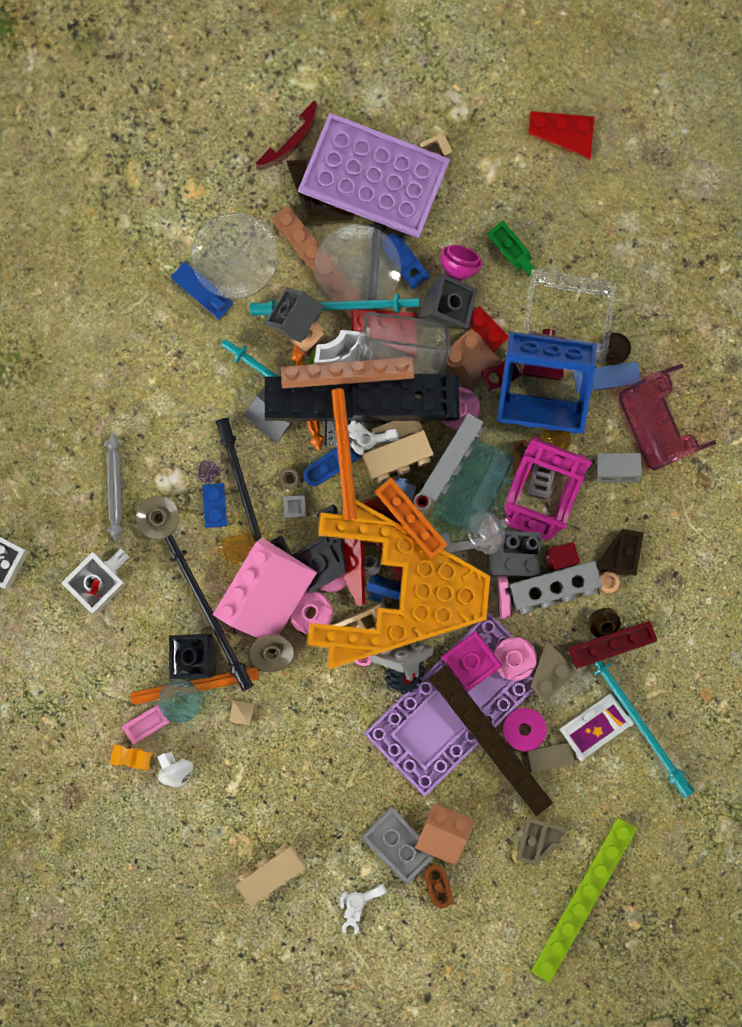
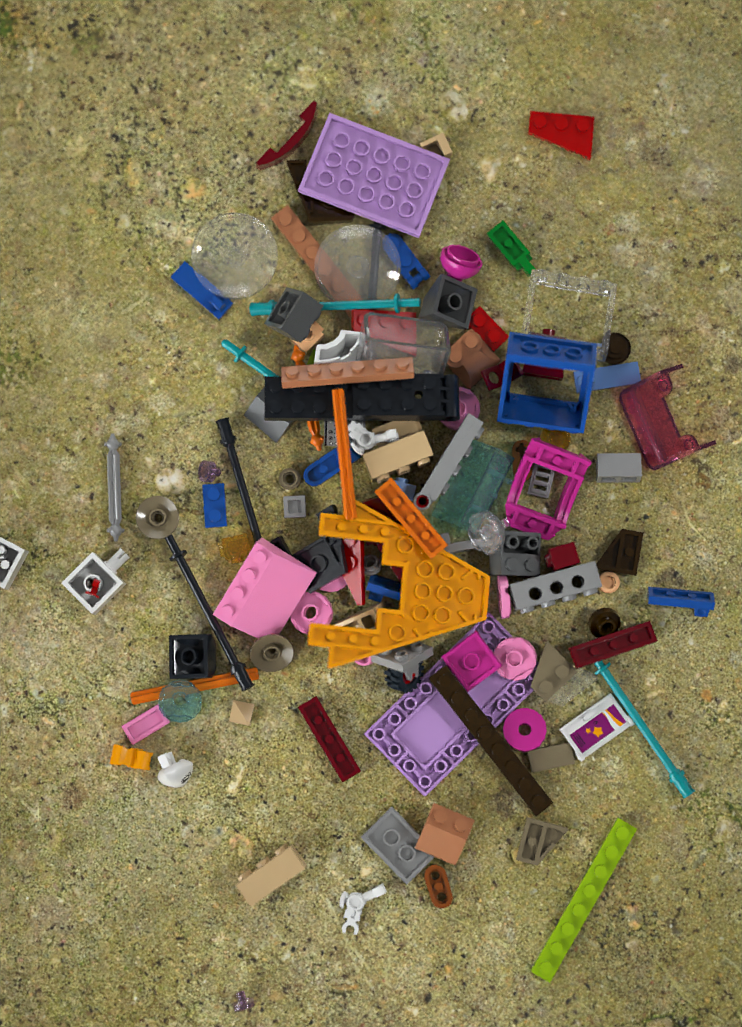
(242, 1003): none -> tile
(329, 739): none -> dark red plate
(700, 601): none -> blue hinge

